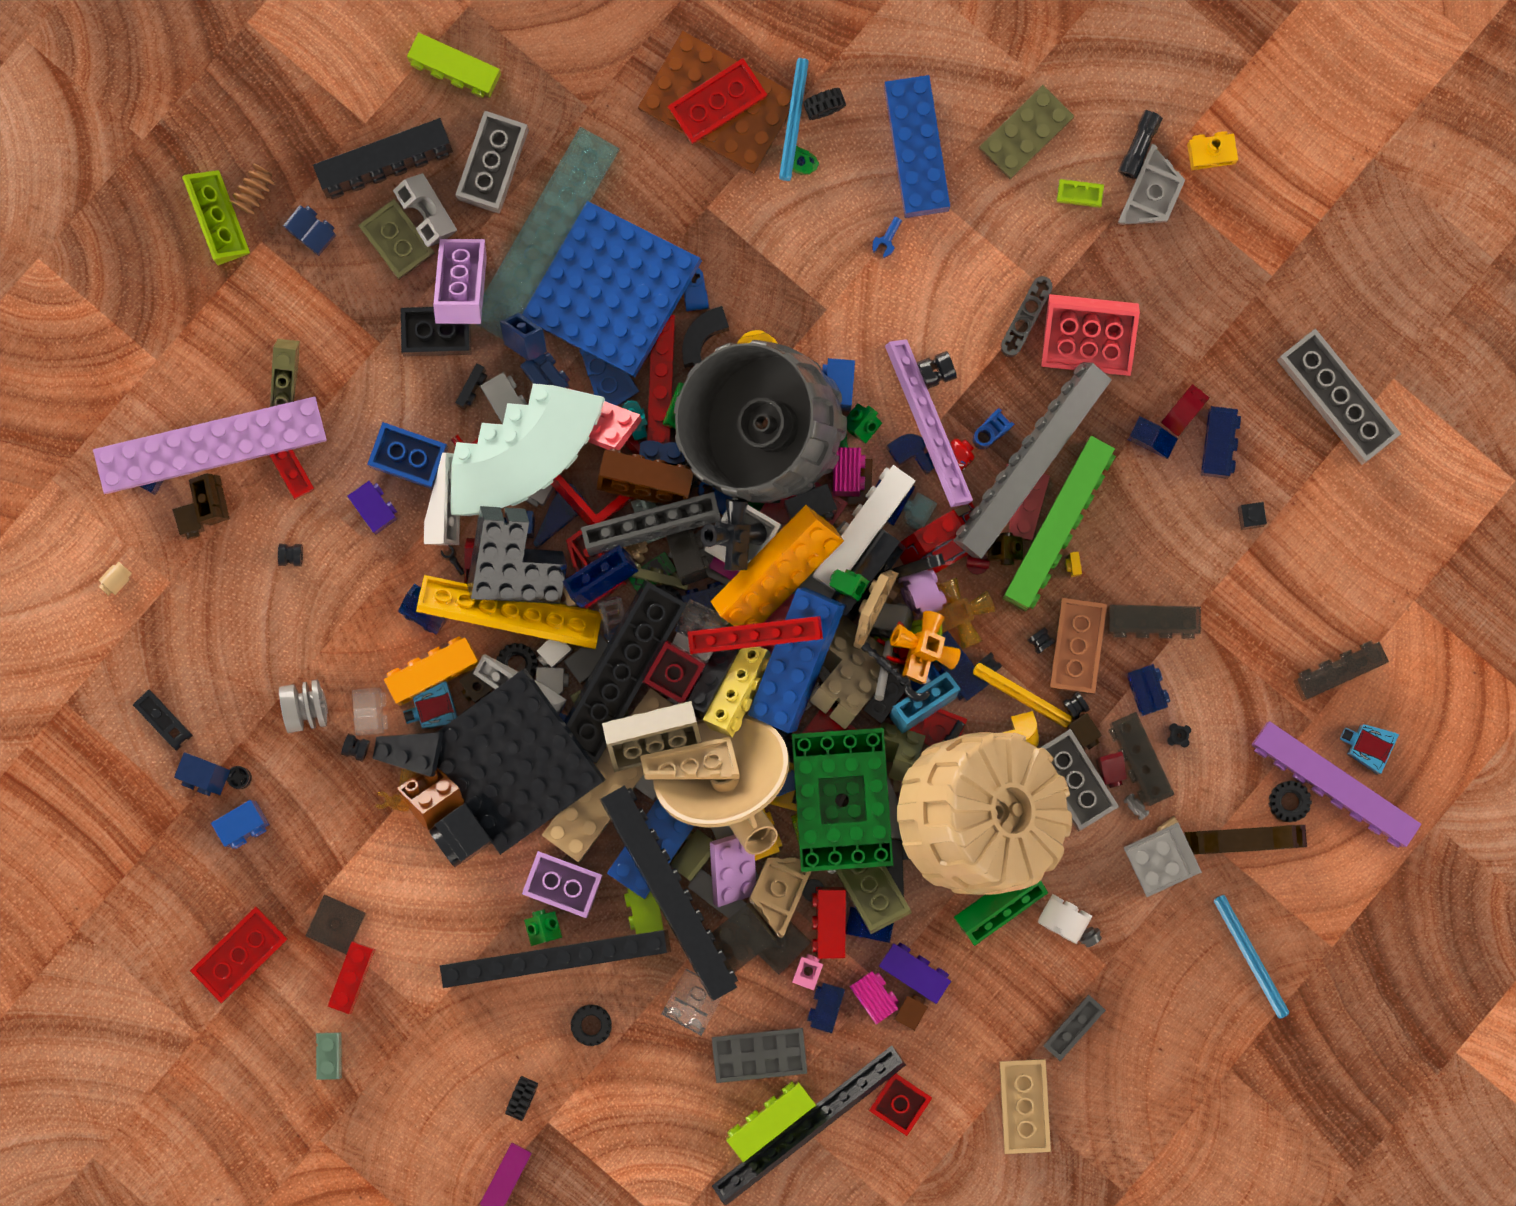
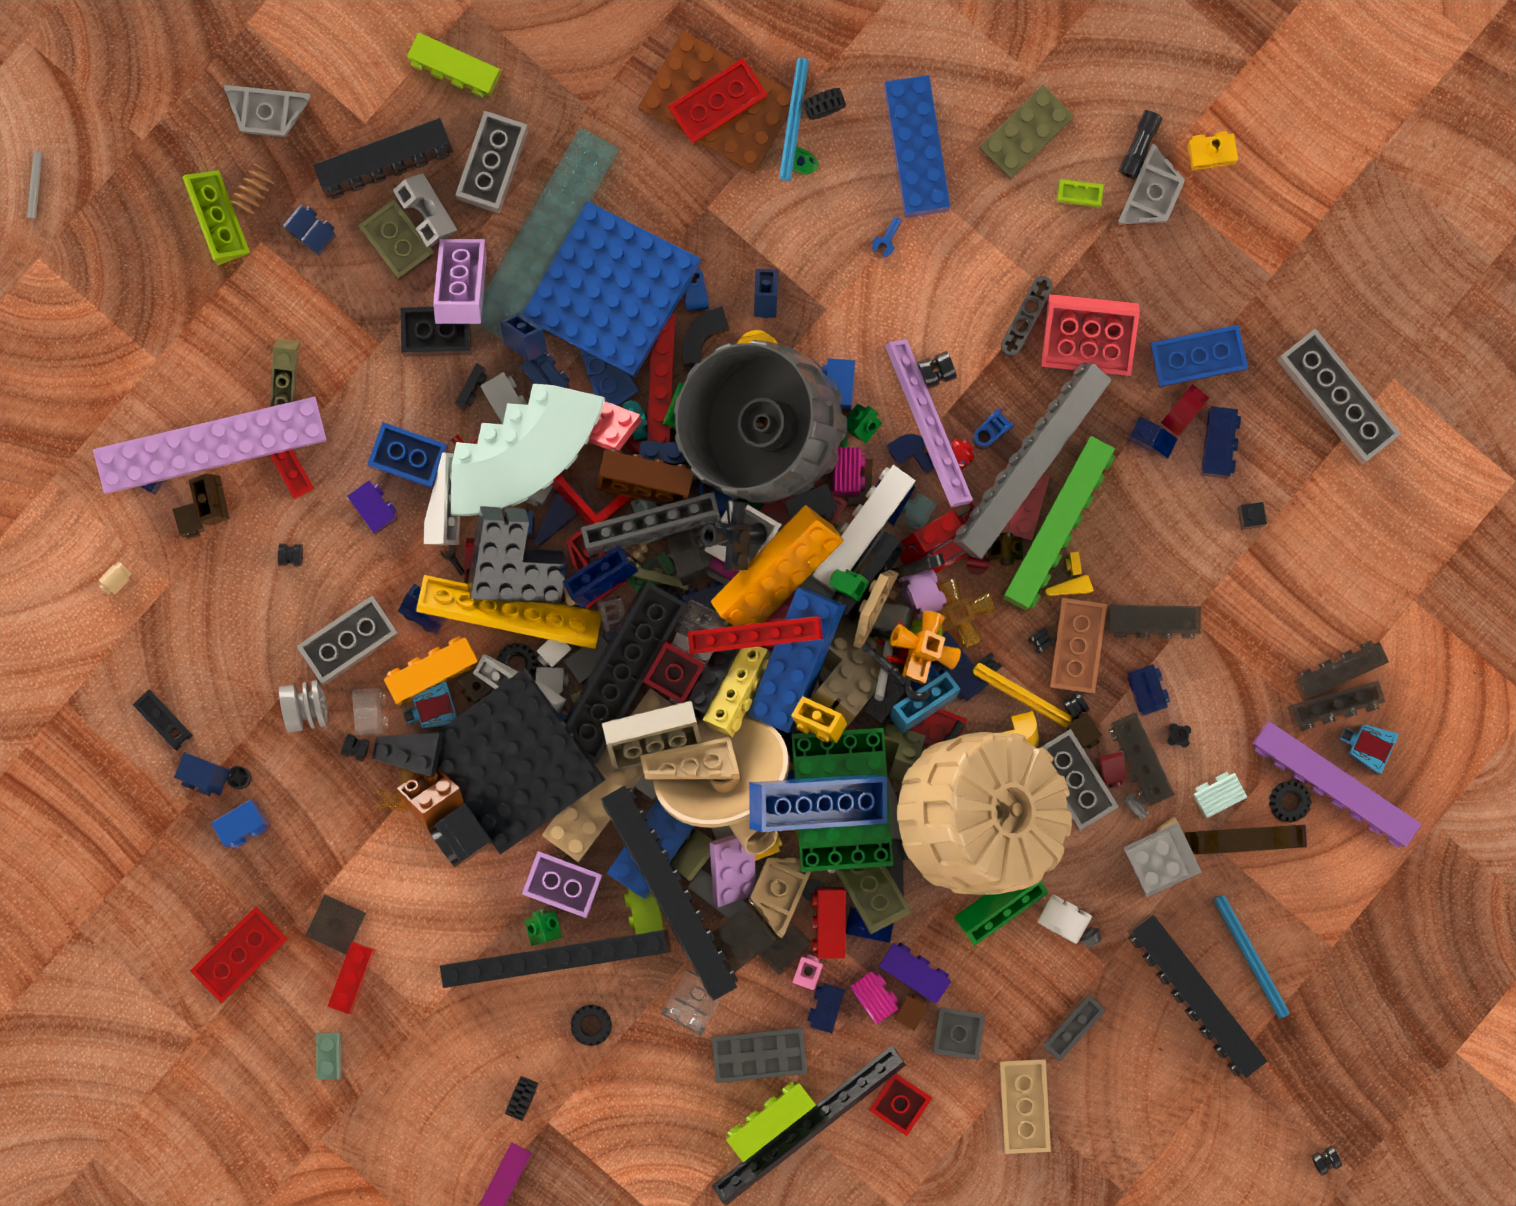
(34, 185): none -> light grey bar
(266, 110): none -> light grey wing
(348, 640): none -> light grey brick
(765, 293): none -> dark blue slope
(817, 802): none -> blue brick
(818, 719): none -> yellow brick
(958, 1033): none -> dark grey plate
(1076, 586): none -> yellow slope
(1197, 996): none -> black brick
(1198, 356): none -> blue plate
(1219, 795): none -> light aqua brick
(1330, 1158): none -> black wheel
(1335, 704): none -> clear smoke brick

